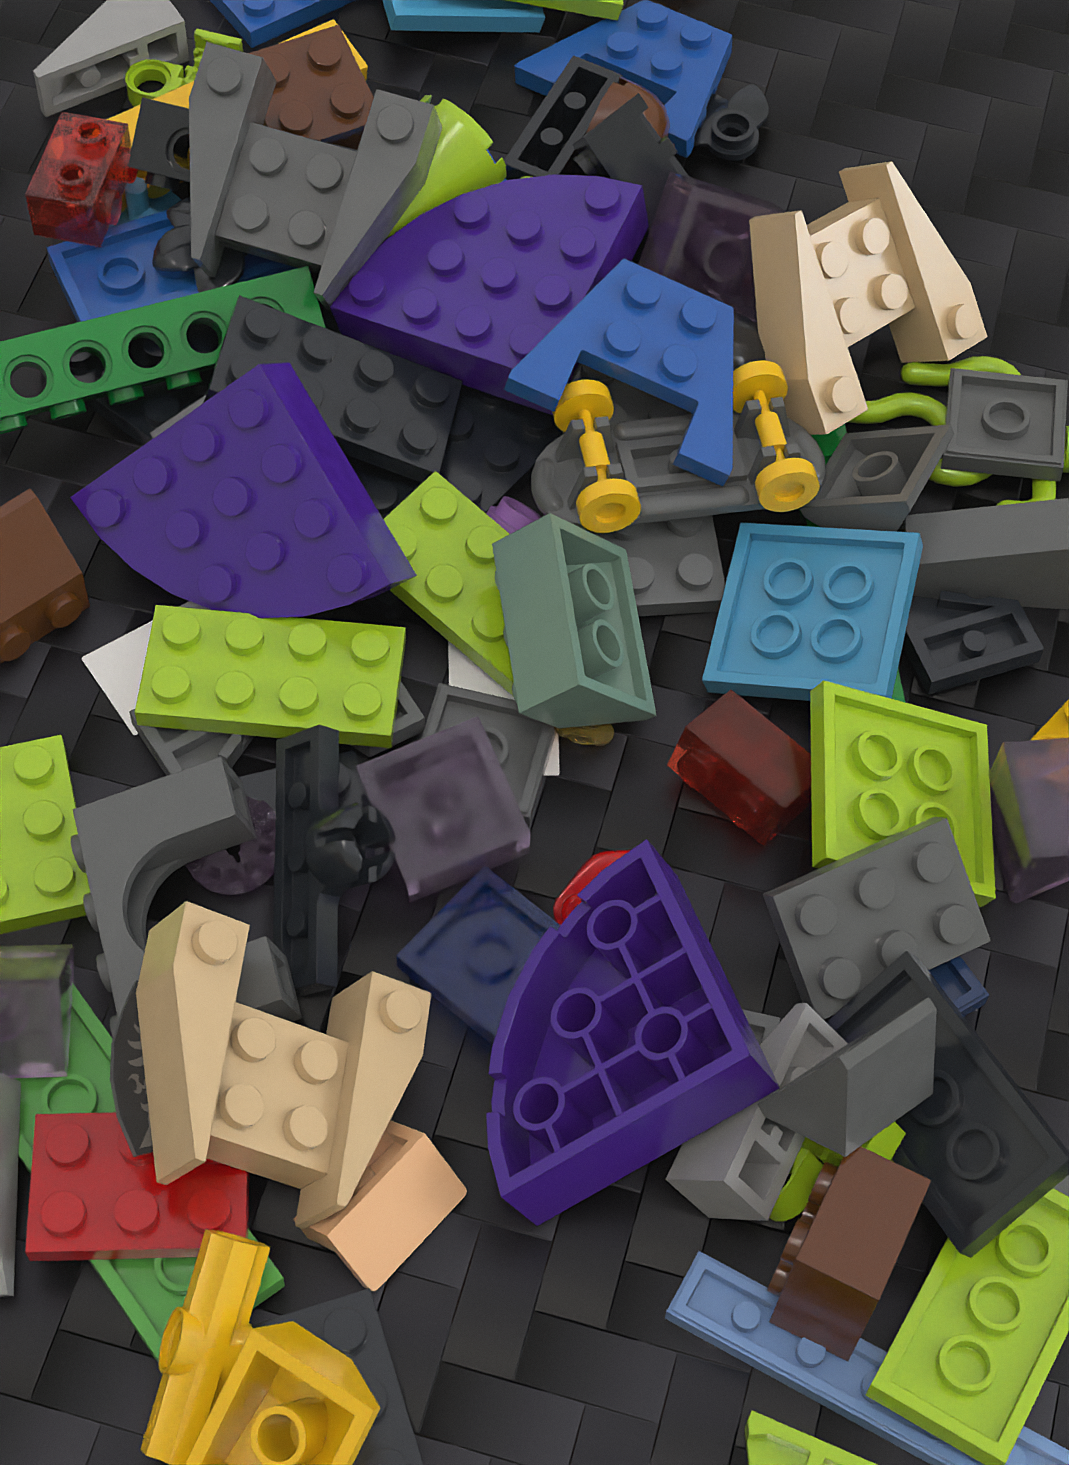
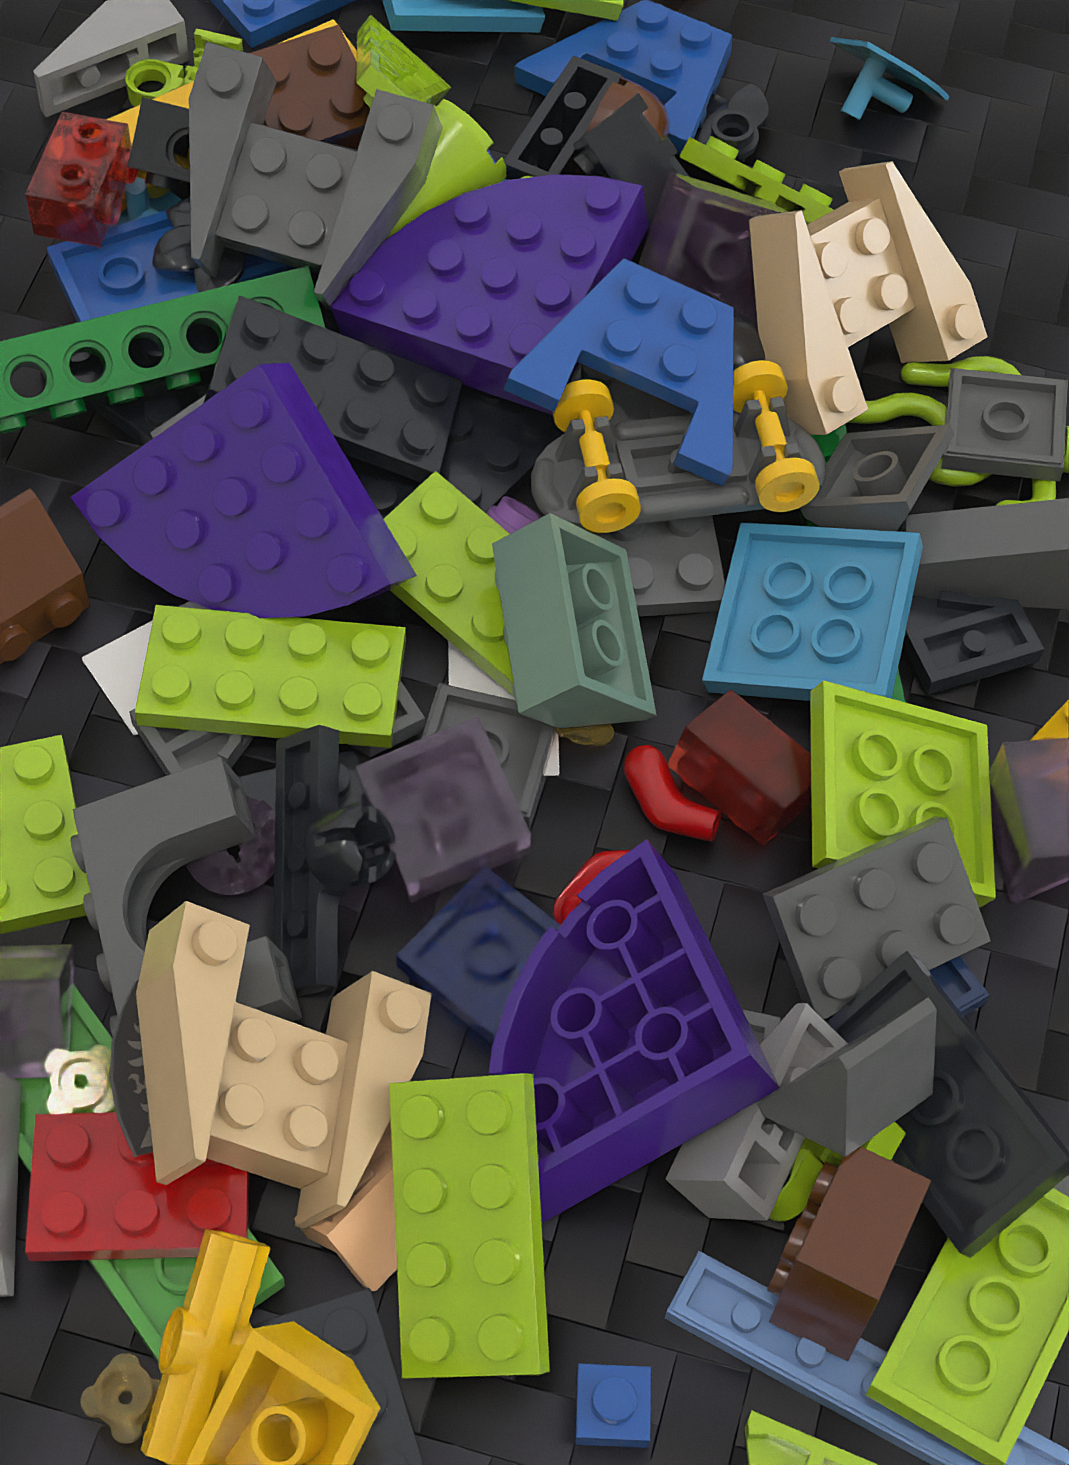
(66, 1067): none -> clear yellow plate
(103, 1398): none -> clear yellow plate
(391, 67): none -> lime wing
(468, 1227): none -> lime plate
(613, 1405): none -> blue plate
(661, 799): none -> red arm
(760, 181): none -> lime wing
(872, 84): none -> dark azure shield

